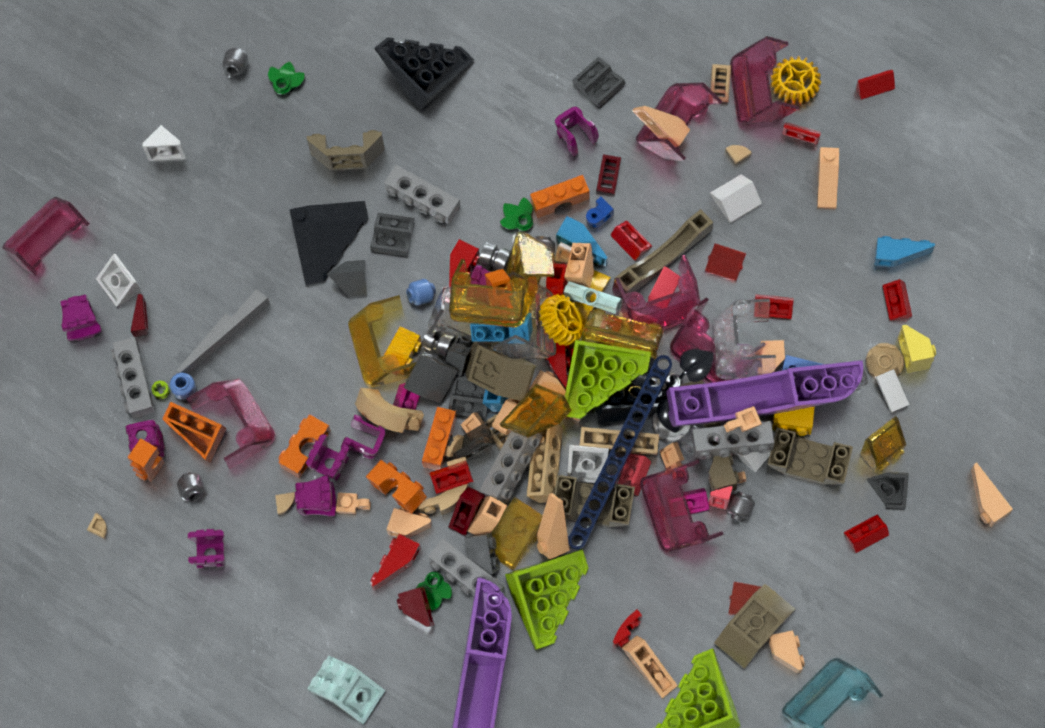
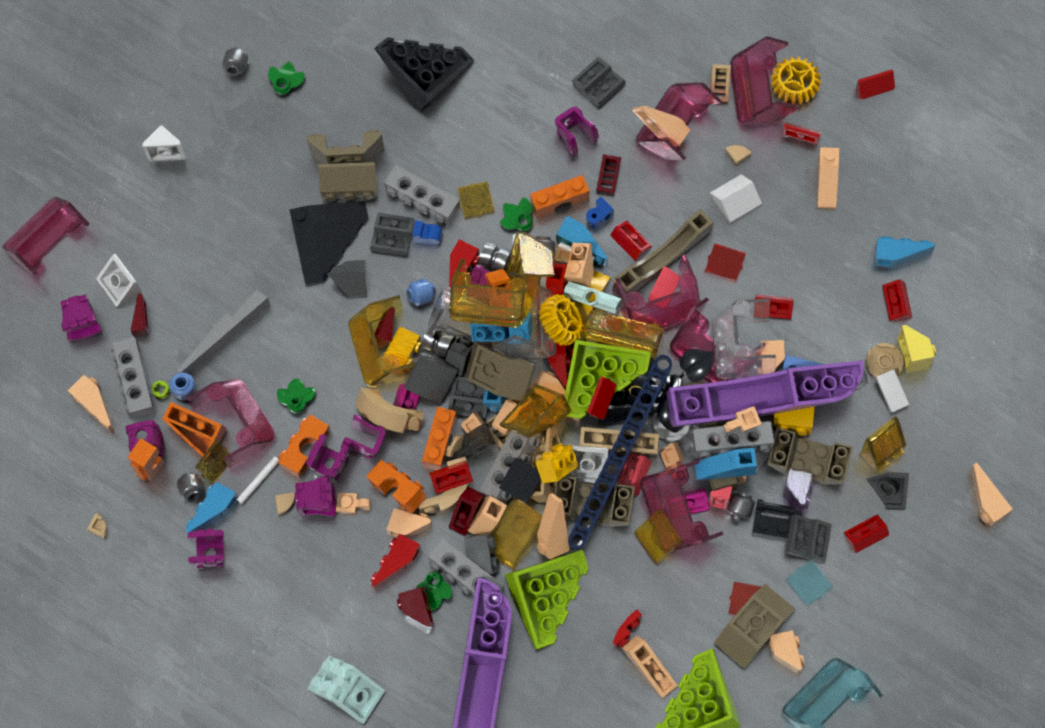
(89, 396): none -> light nougat slope
(212, 462): none -> clear yellow piece
(215, 506): none -> dark azure slope
(258, 480): none -> white bar
(296, 393): none -> green plate
(348, 181): none -> dark tan slope
(385, 328): none -> dark red slope
(427, 233): none -> blue leg
(476, 200): none -> clear yellow piece
(520, 480): none -> black piece
(556, 463): none -> yellow brick
(601, 398): none -> red slope
(658, 536): none -> clear yellow tile
(728, 464): none -> dark azure slope
(772, 526): none -> black plate
(796, 490): none -> slope
(808, 538): none -> dark grey slope
(809, 582): none -> clear light blue piece

